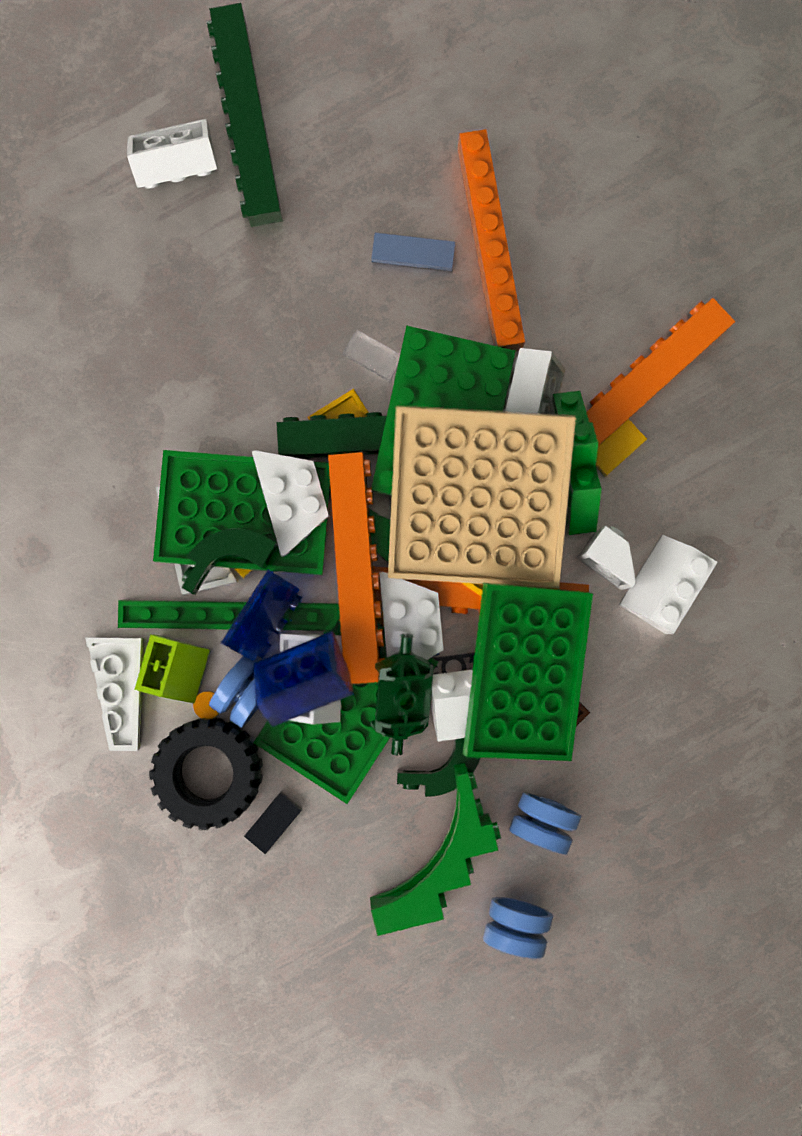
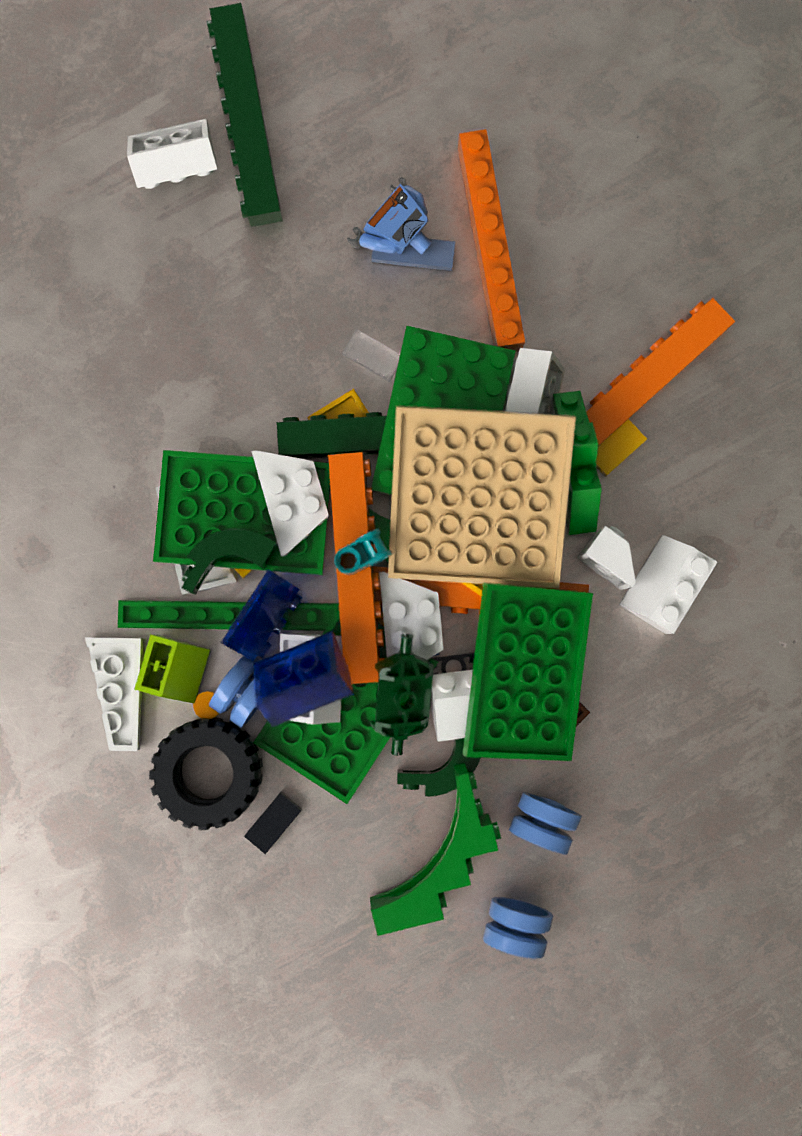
(364, 552): none -> teal piece
(396, 223): none -> medium blue torso

